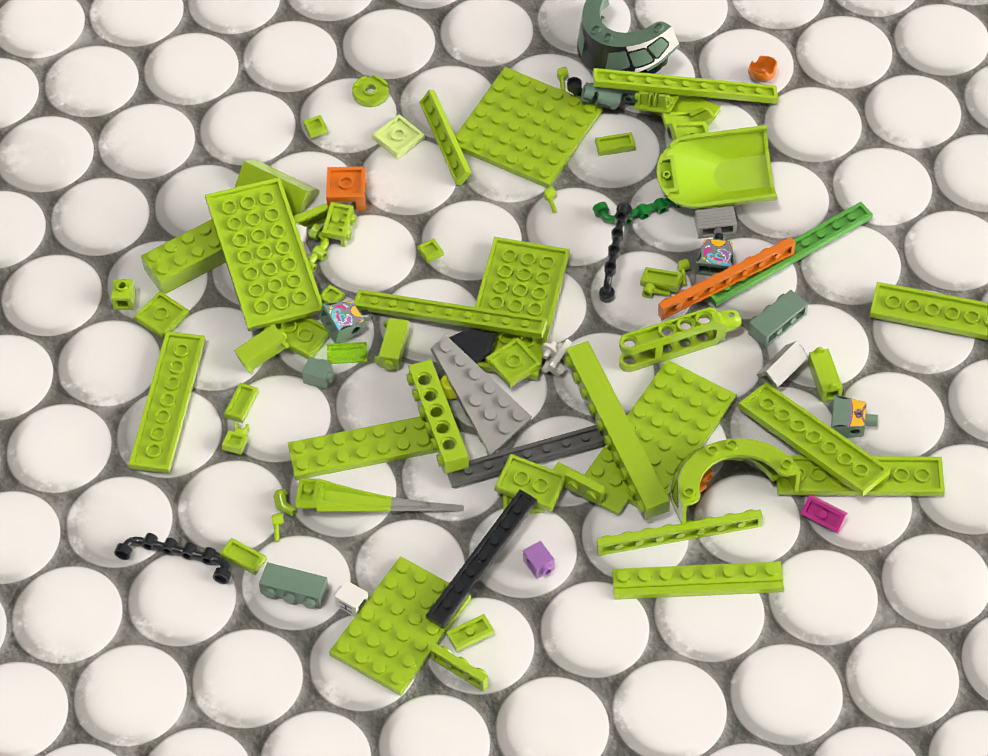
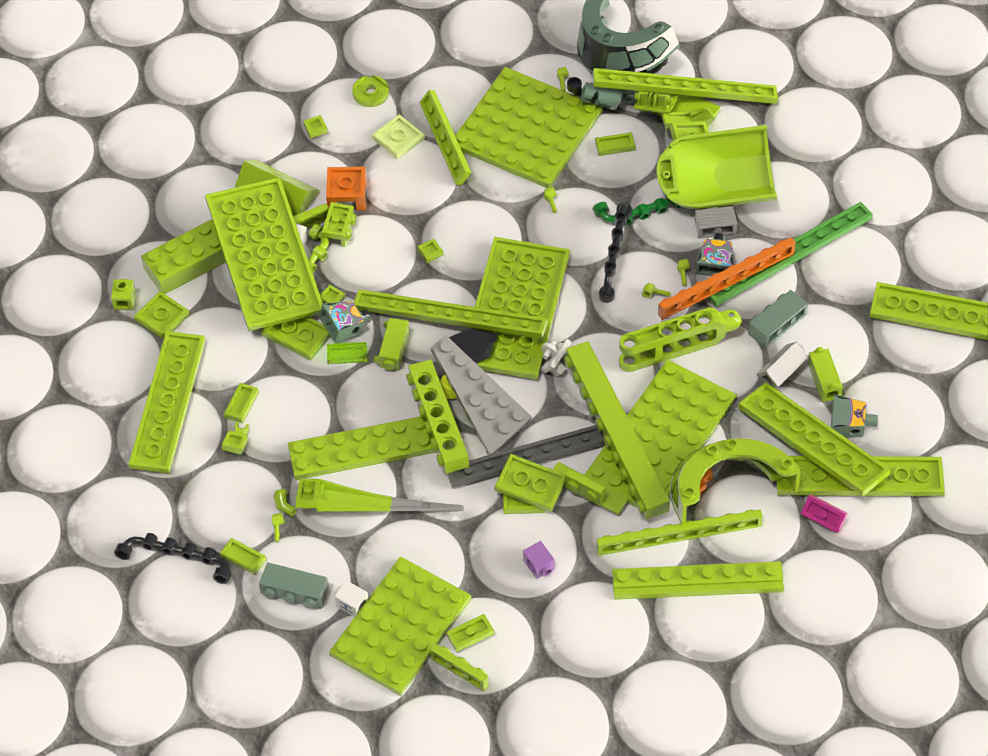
(261, 347): lime brick -> none
(318, 373): sand green brick -> none
(481, 559): black tile -> none
(513, 362): lime tile -> none
(662, 279): lime tile -> none
(763, 69): orange hair -> none

